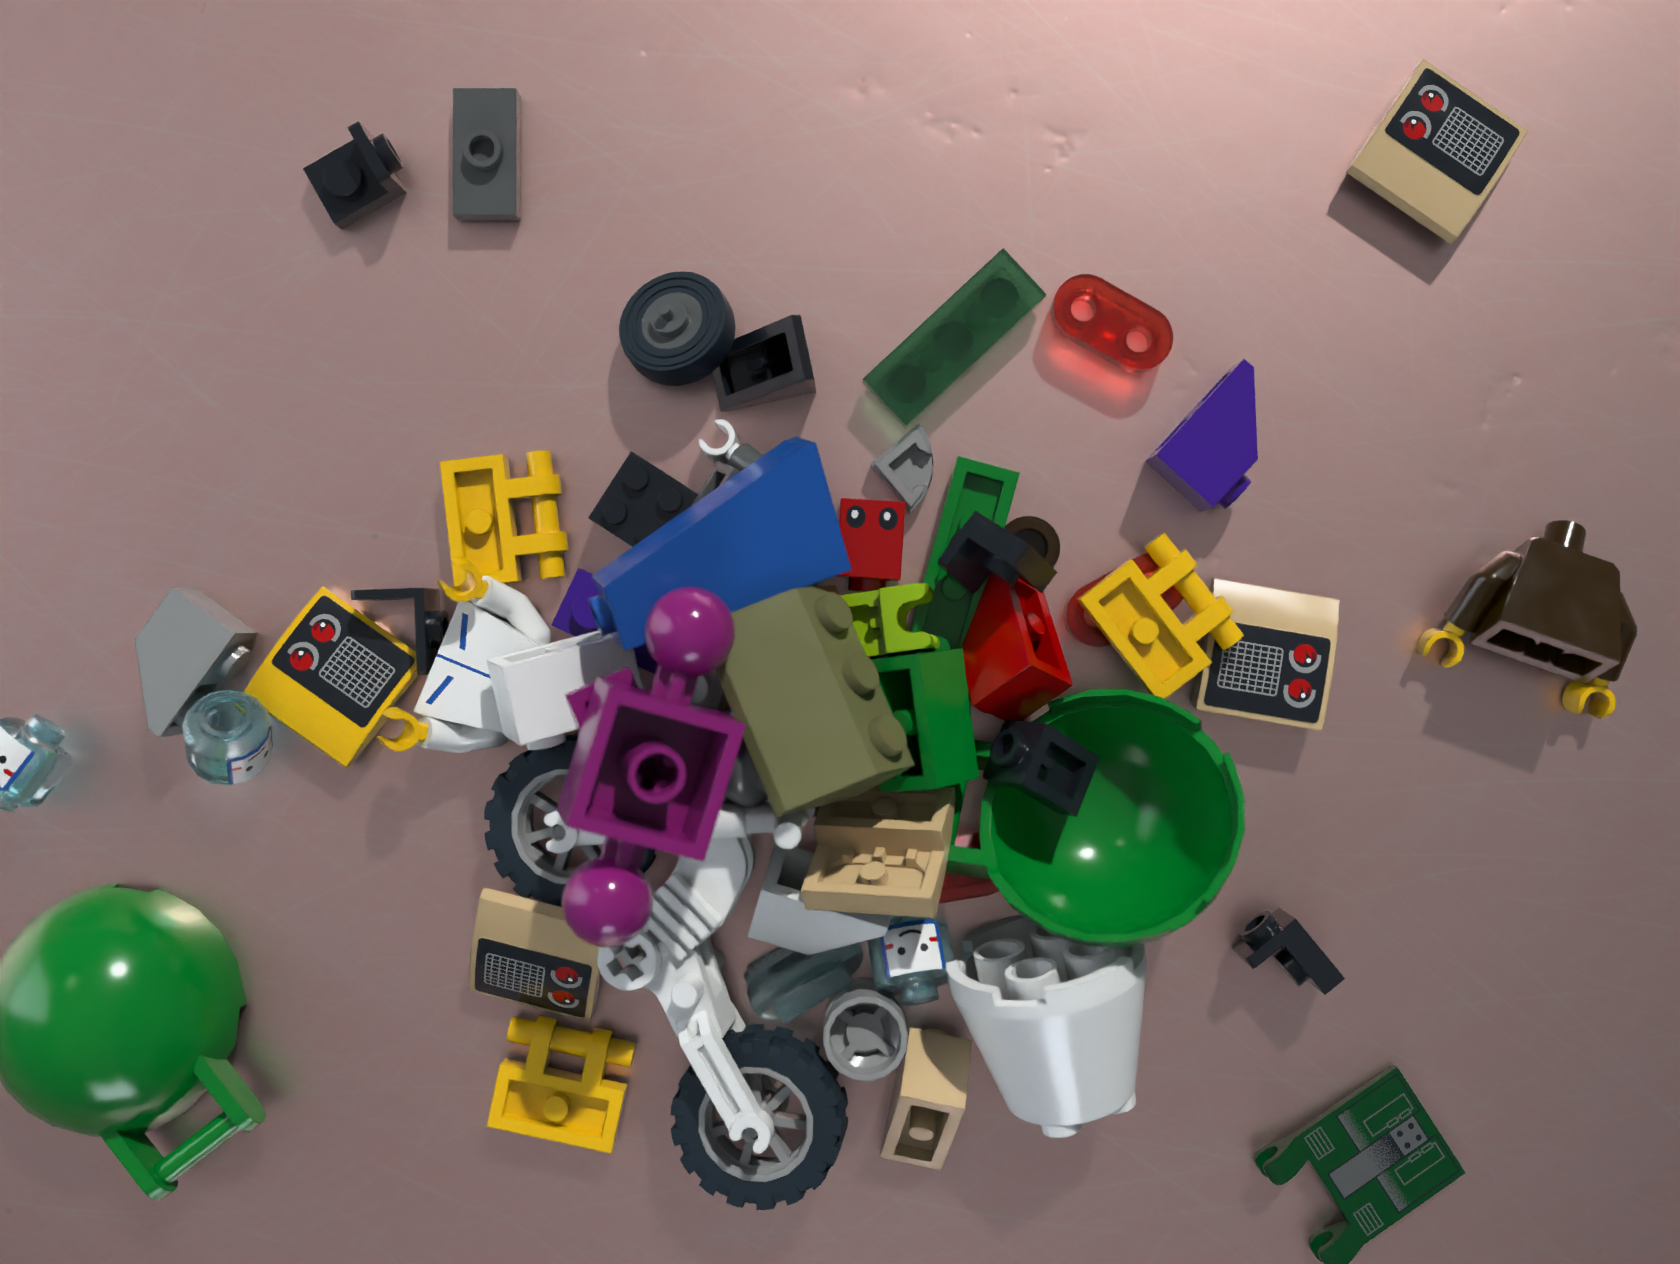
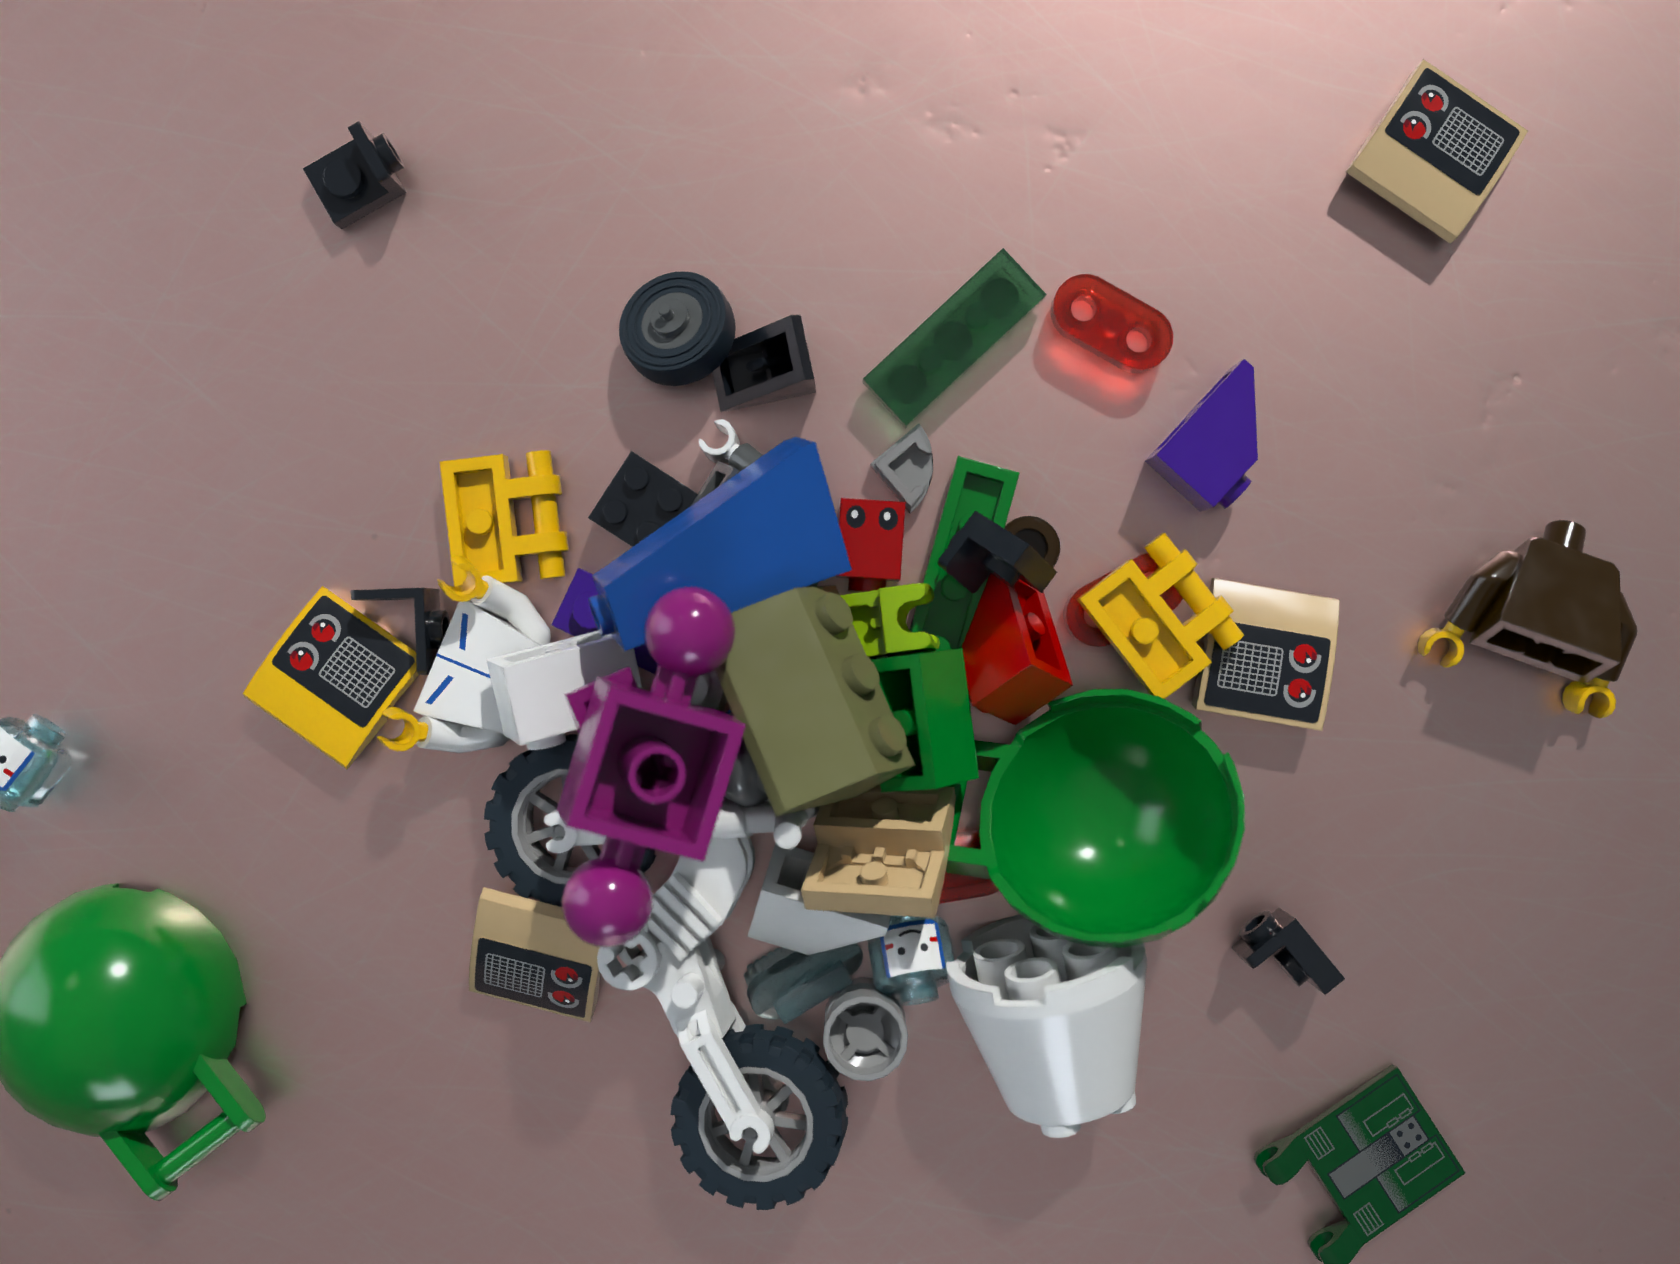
(186, 655): light grey slope -> none
(227, 737): clear light blue head -> none
(486, 154): dark grey plate -> none
(557, 1102): yellow plate -> none
(927, 1098): tan slope -> none
(1041, 765): black bracket -> none

